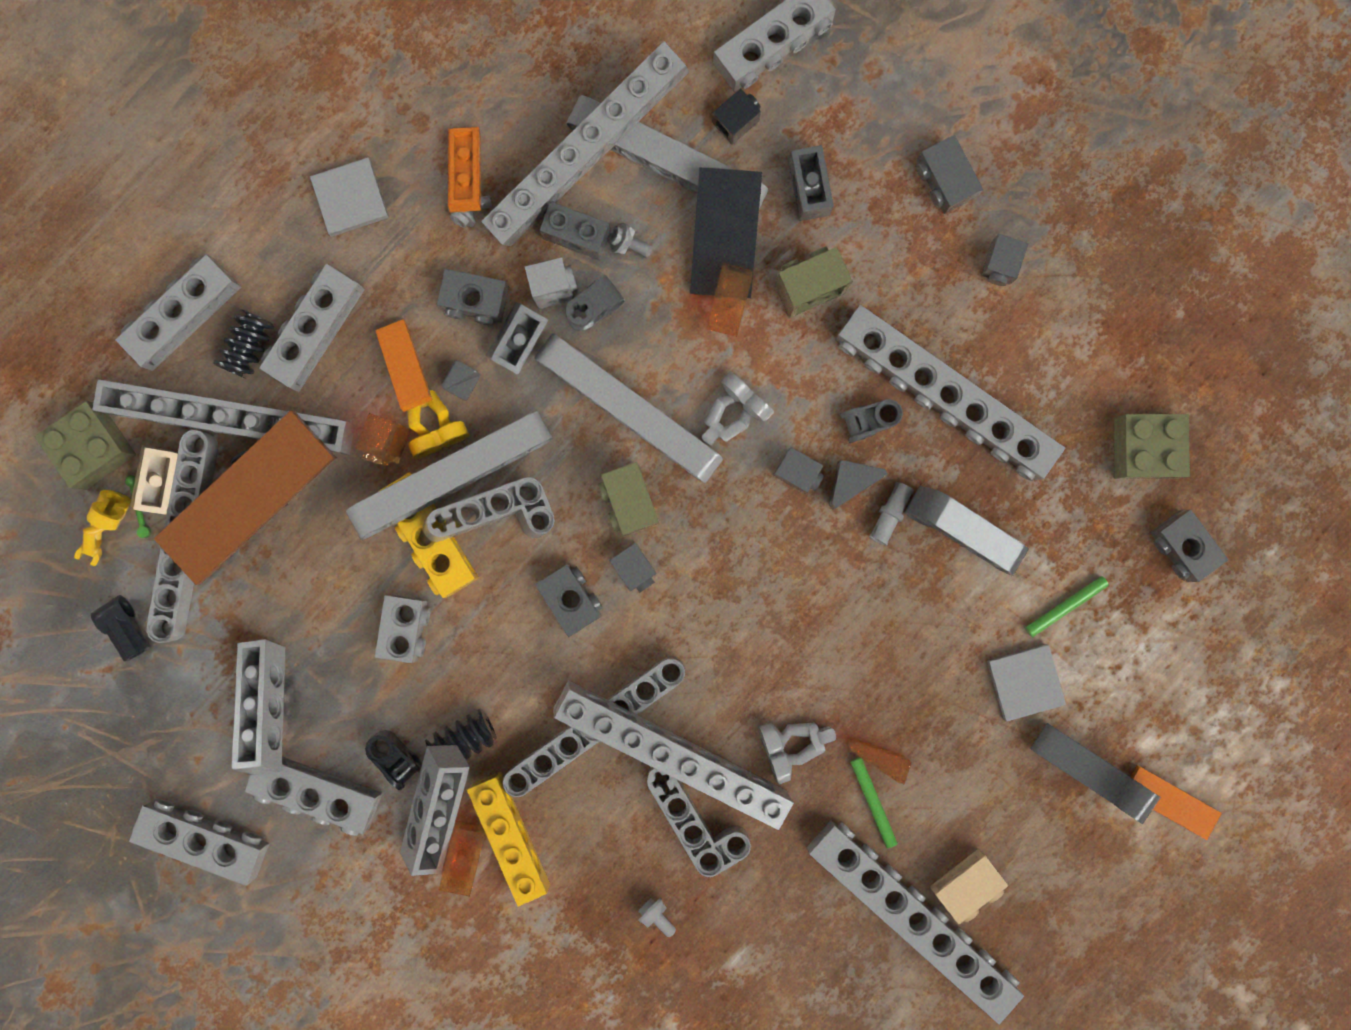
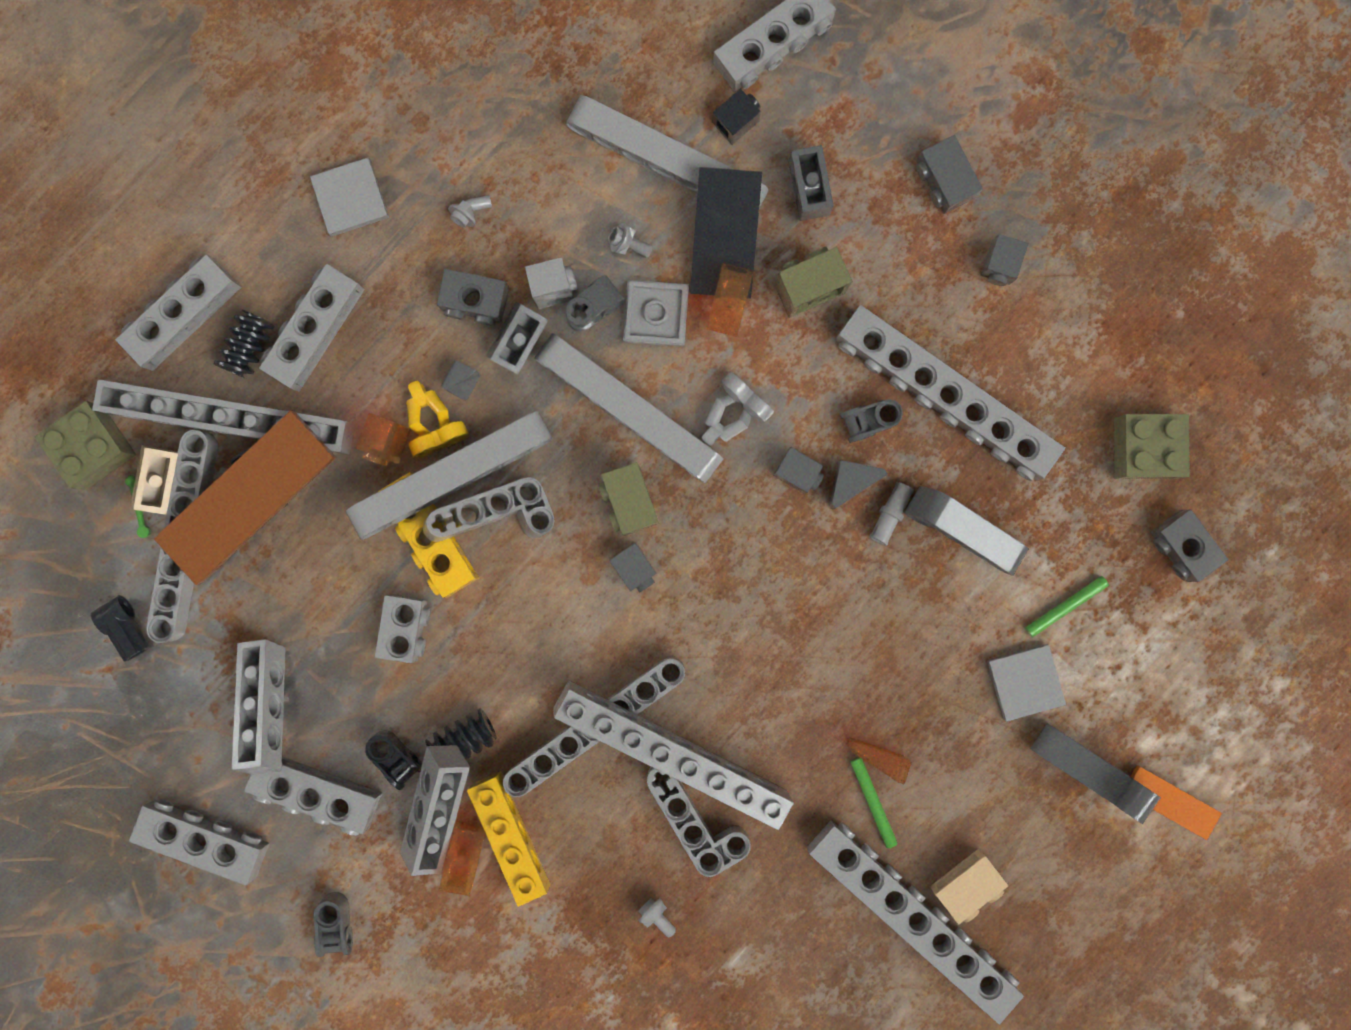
(102, 516): yellow piece -> none
(333, 932): none -> dark grey piece
(403, 365): orange tile -> none
(464, 169): orange tile -> none
(553, 590): dark grey brick -> none
(575, 230): dark grey brick -> none
(586, 144): light grey brick -> none
(656, 313): none -> light grey tile
(774, 744): light grey piece -> none

